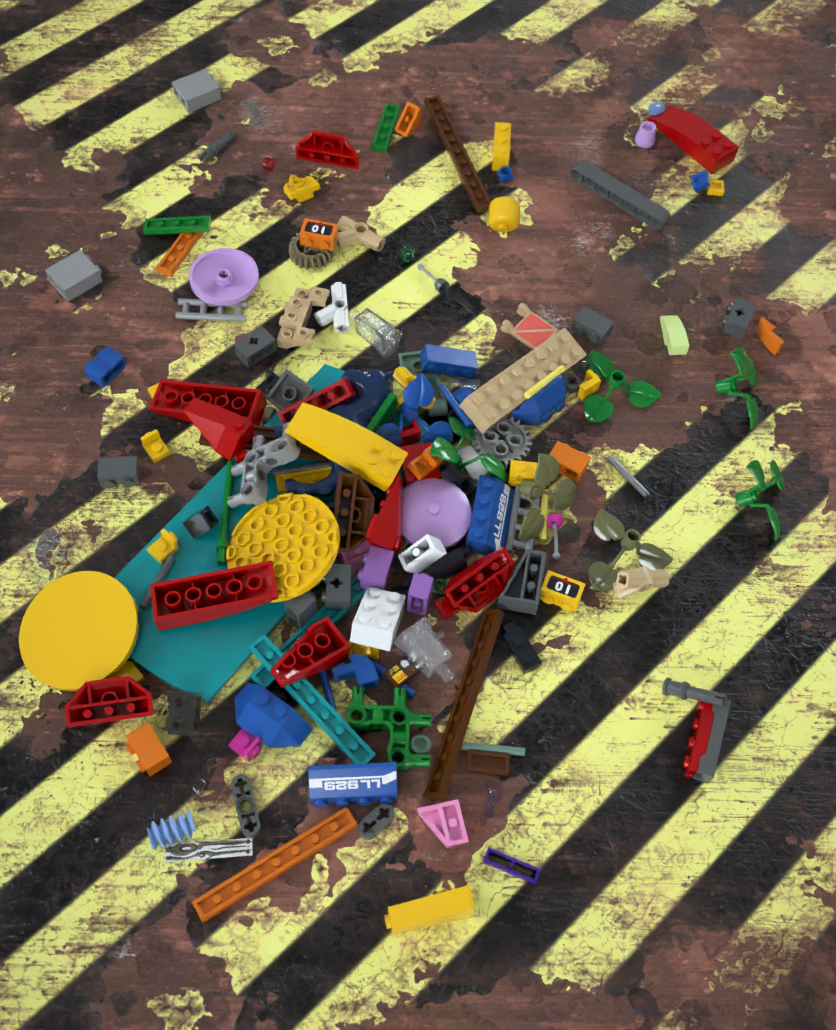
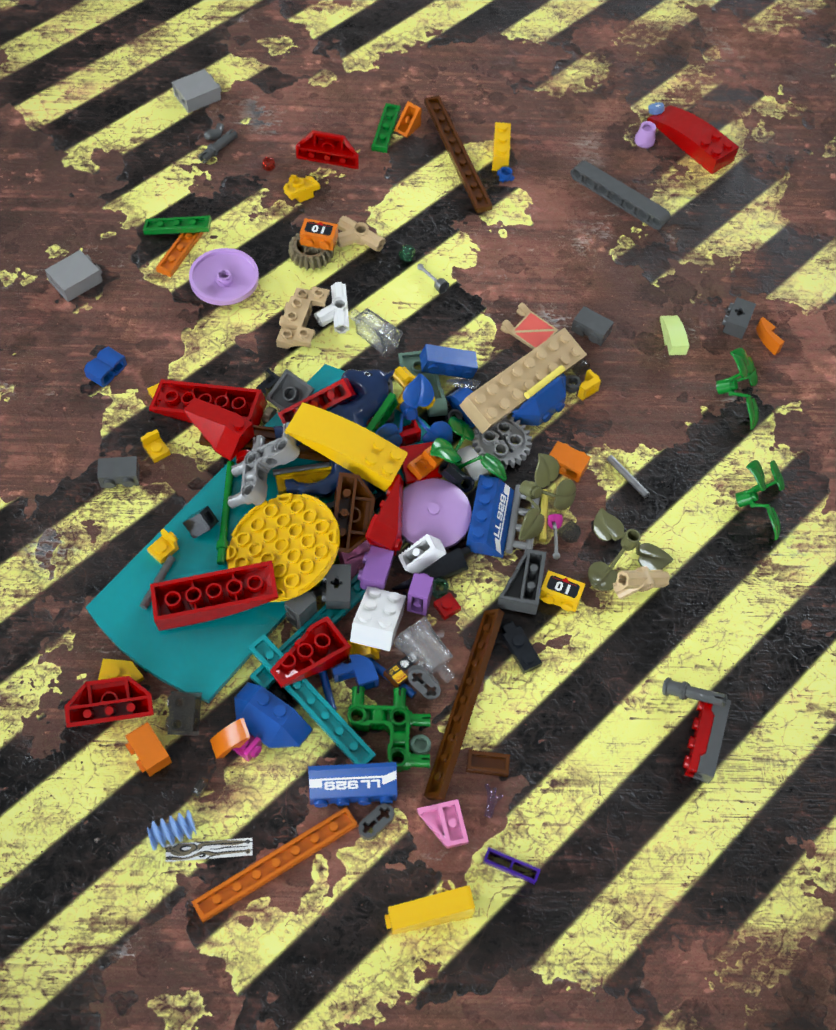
(78, 630): yellow tile -> none
(203, 315): light grey bar -> none
(214, 134): none -> dark grey arm
(230, 737): none -> orange slope
(237, 793): dark grey beam -> none
(255, 347): dark grey brick -> none
(421, 685): none -> dark grey beam
(455, 405): blue bar -> none
(480, 581): red wedge -> none
(504, 214): yellow head -> none
(519, 751): sand green bar -> none
(521, 471): yellow brick -> none
(599, 409): green plant -> none
(700, 181): blue plate -> none
(716, 188): yellow tile -> none

